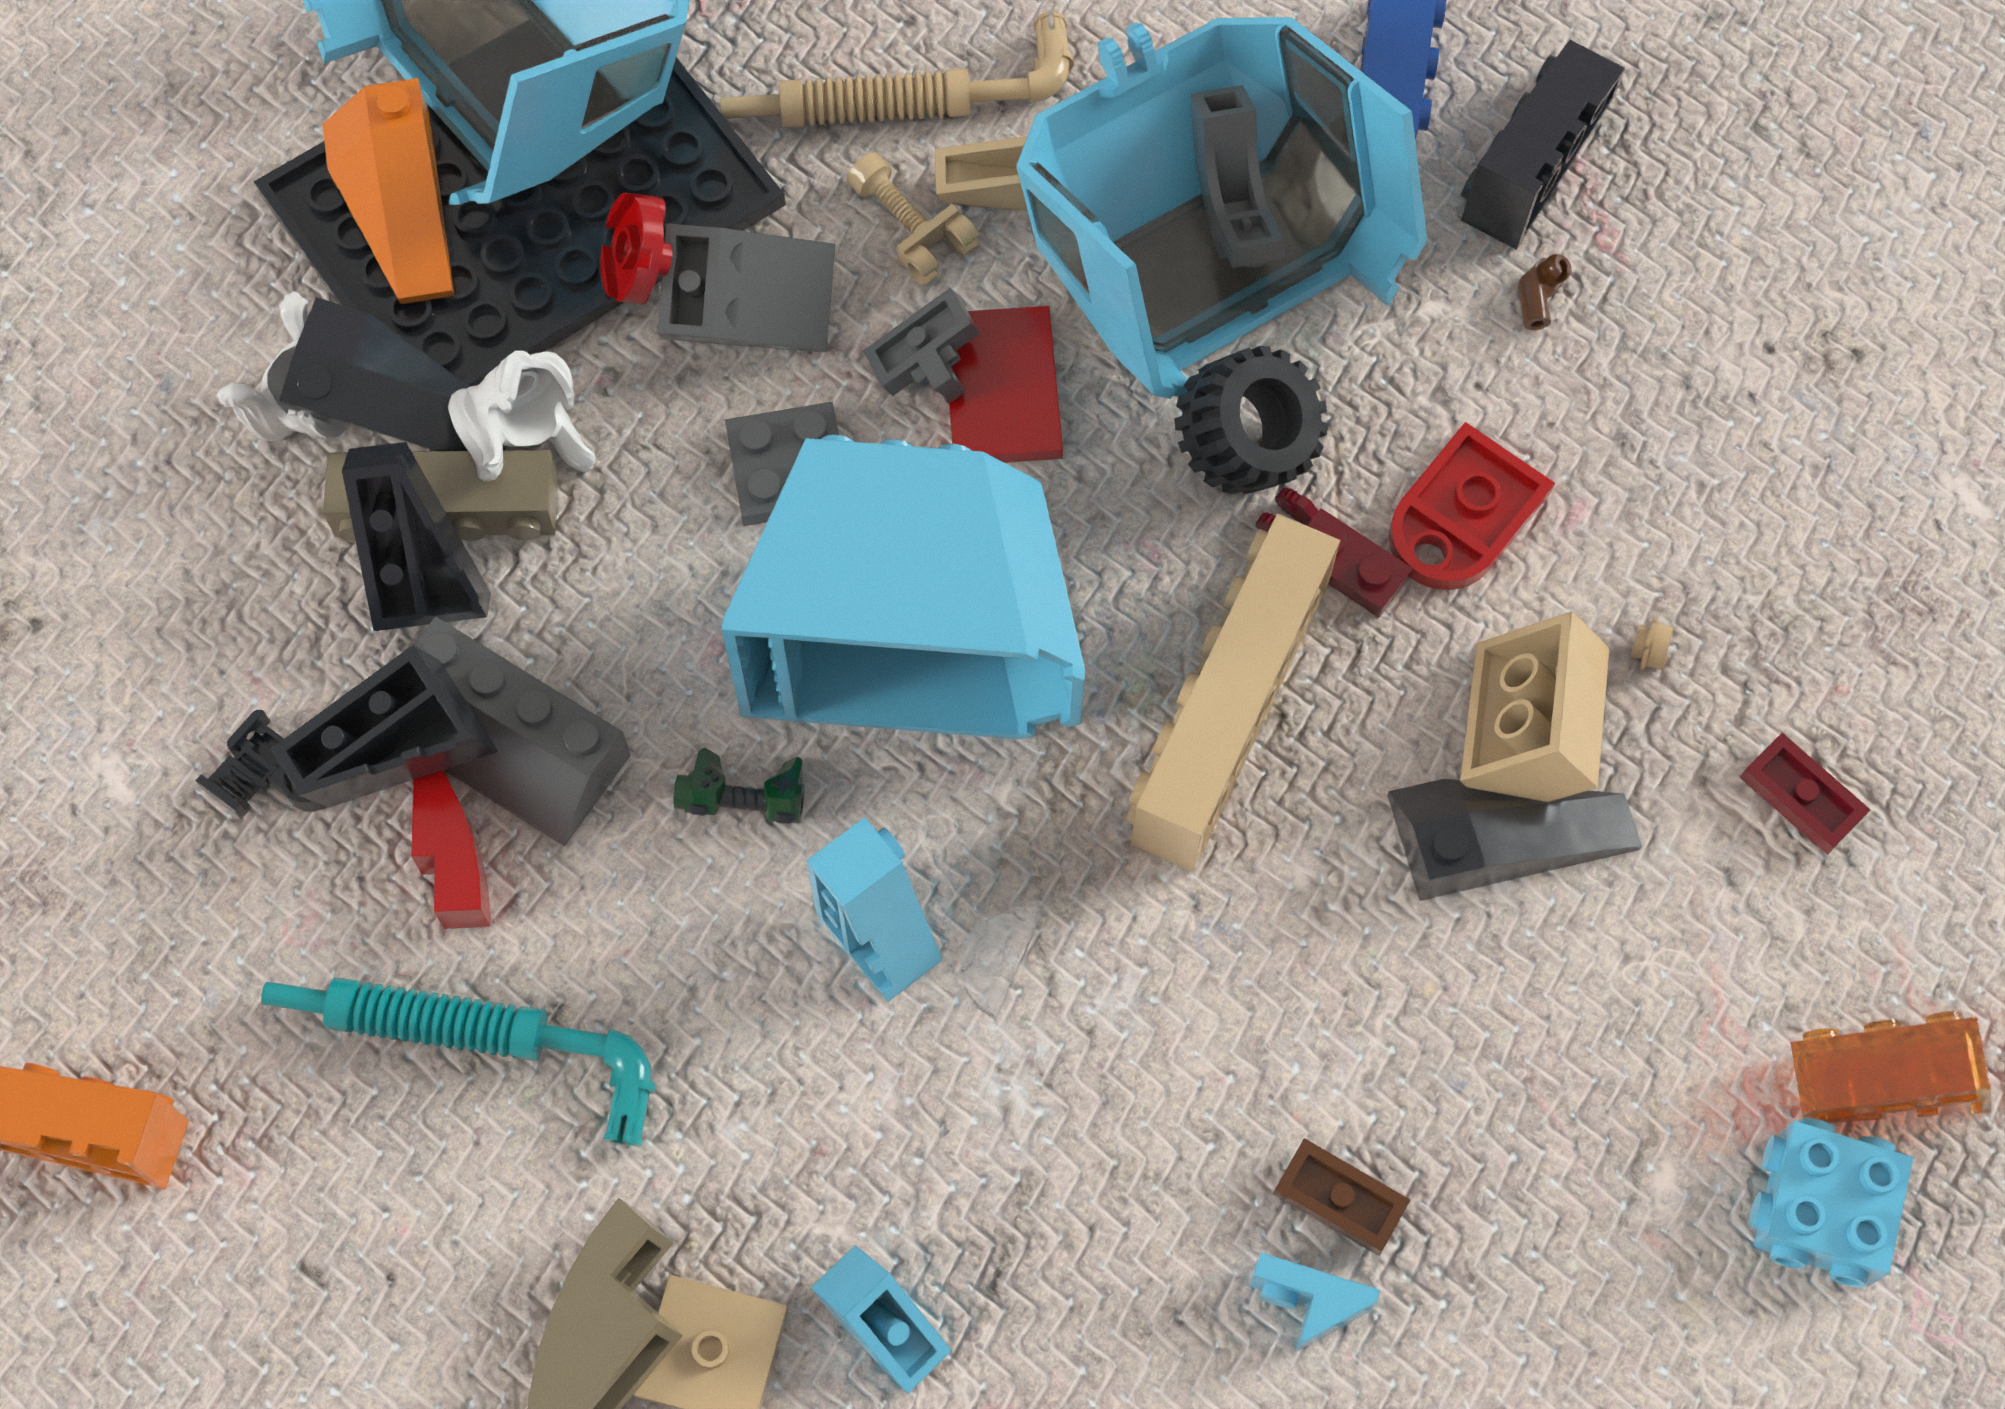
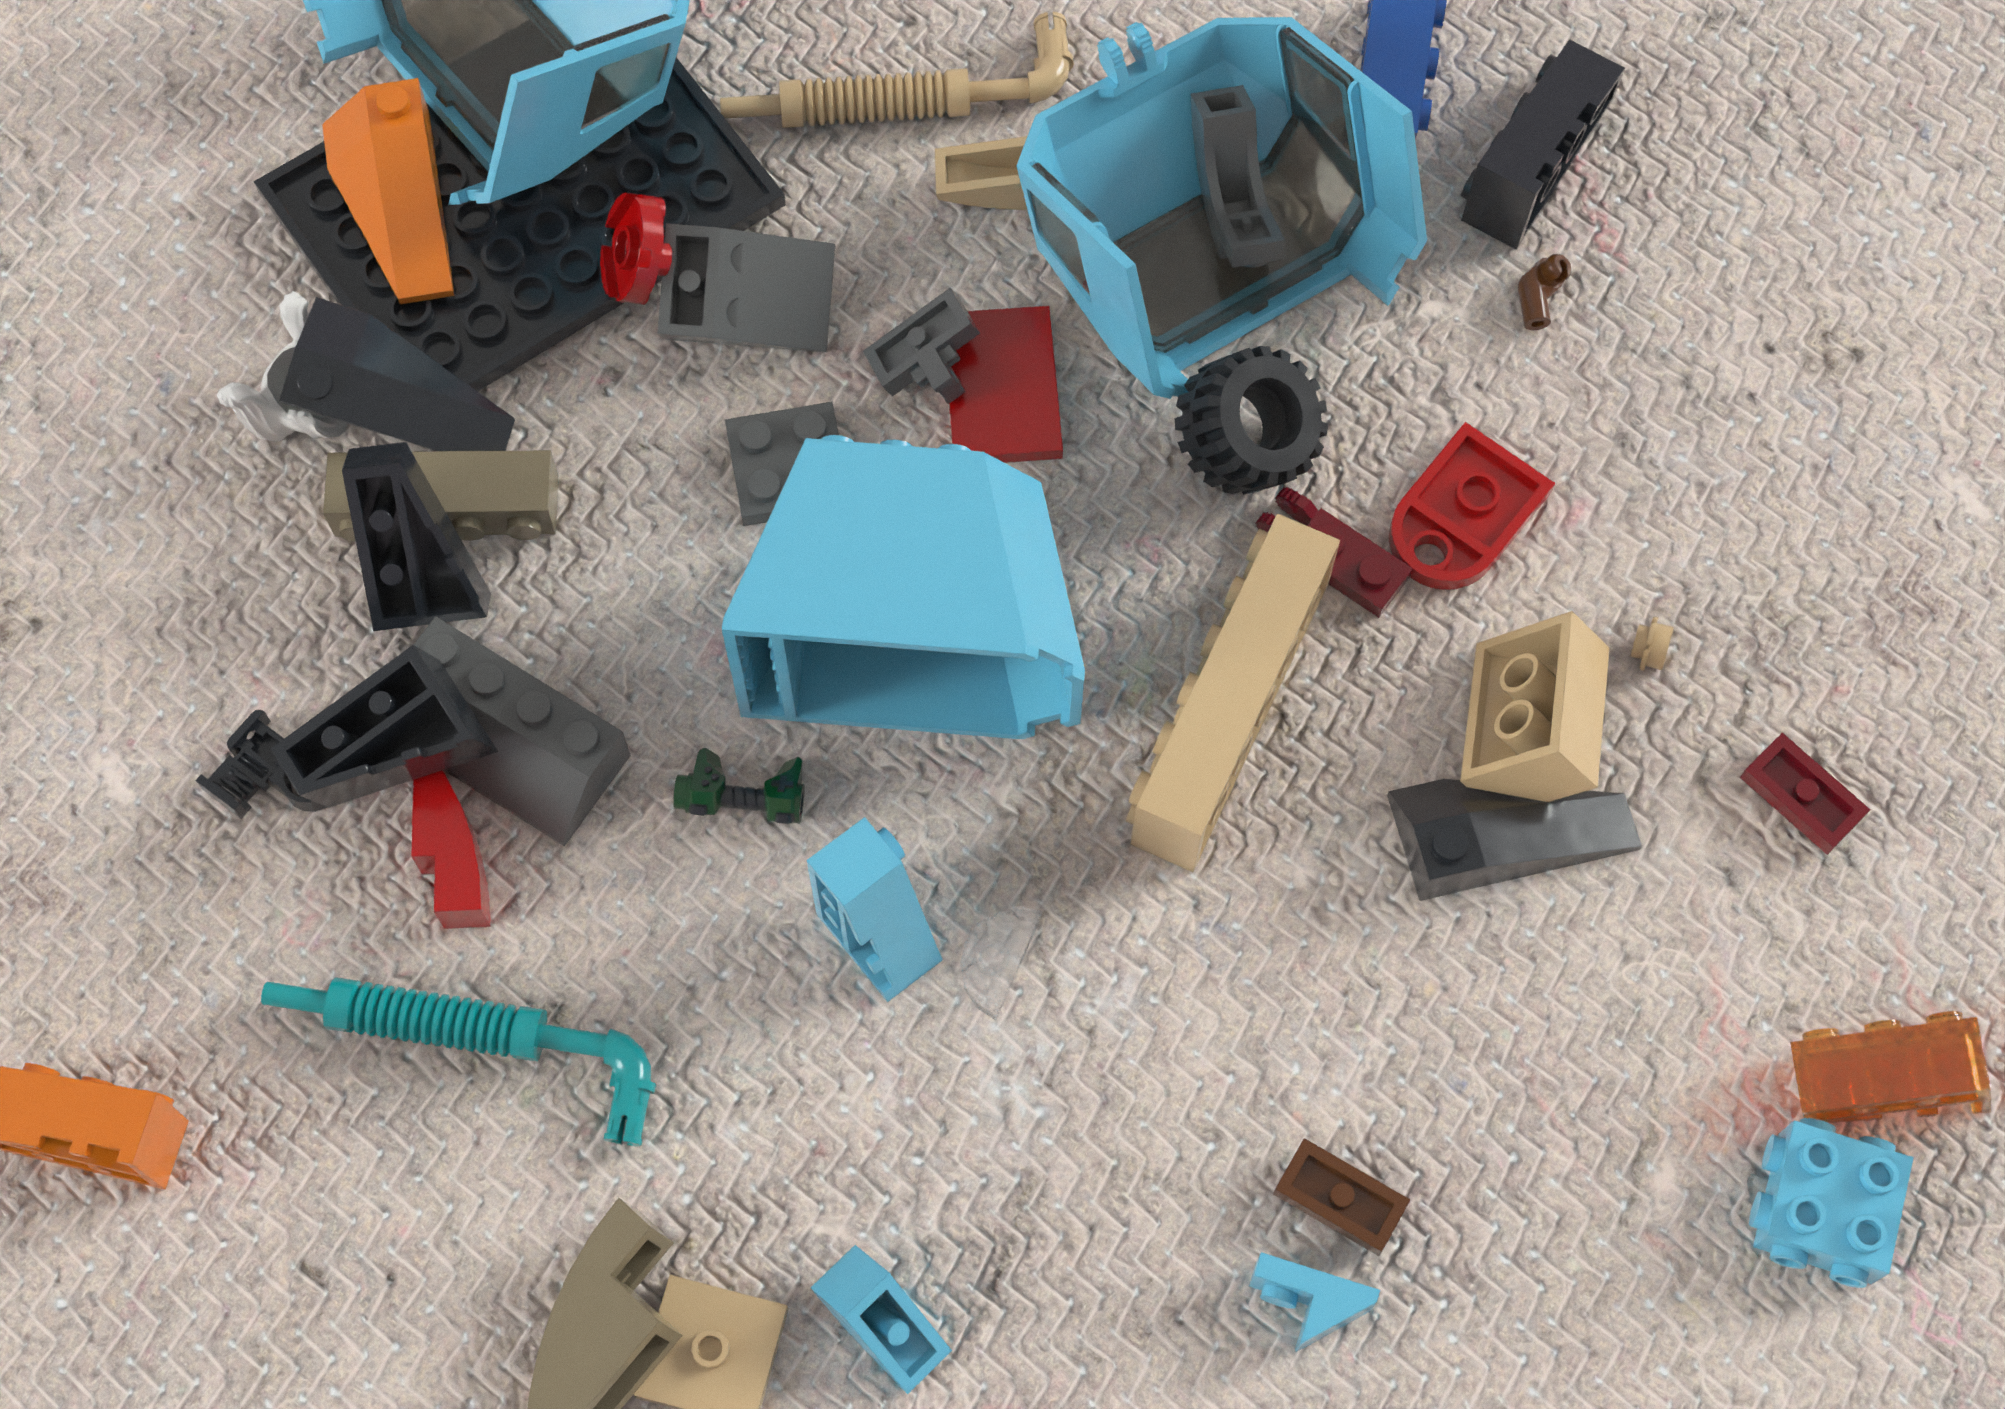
(519, 408): white hair -> none
(871, 177): tan bar -> none

